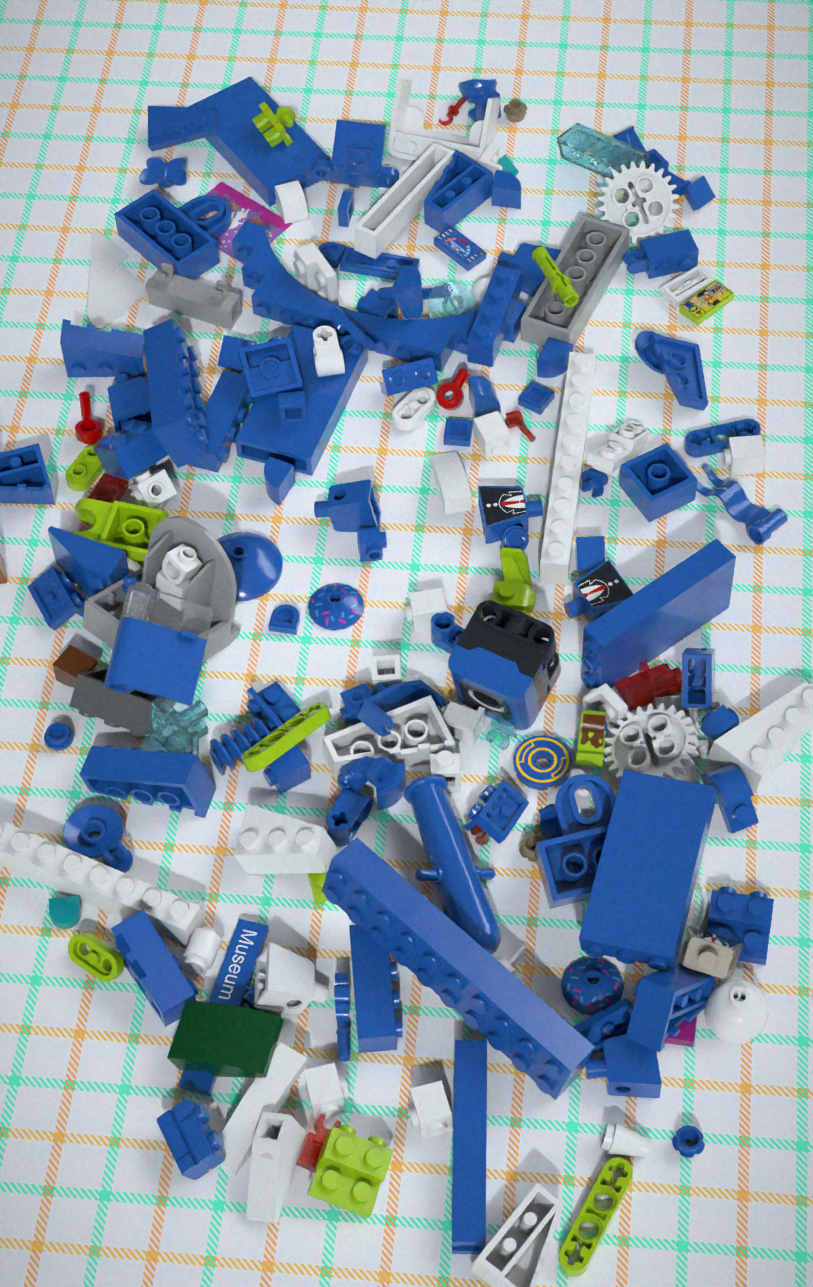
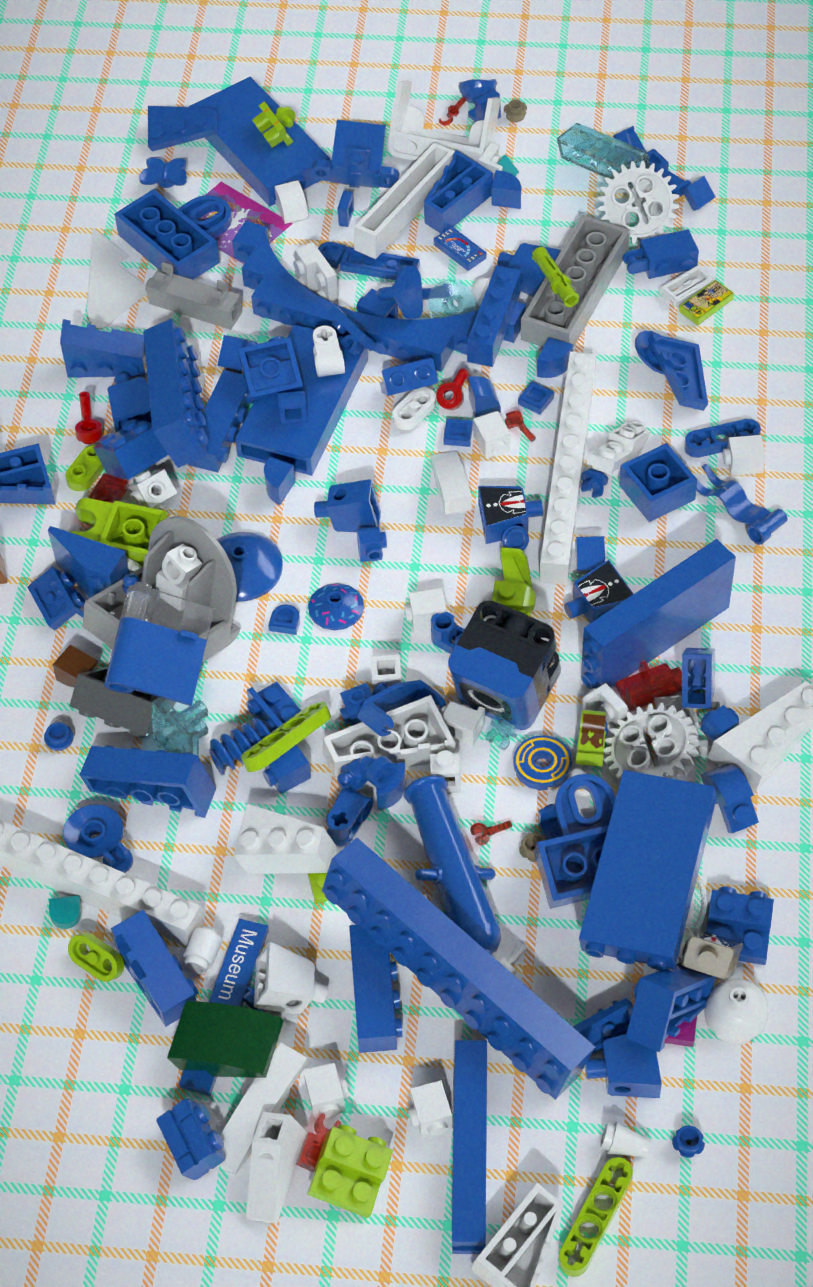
(342, 1001): blue piece -> none
(497, 811): blue bracket -> none
(588, 997): blue dish -> none

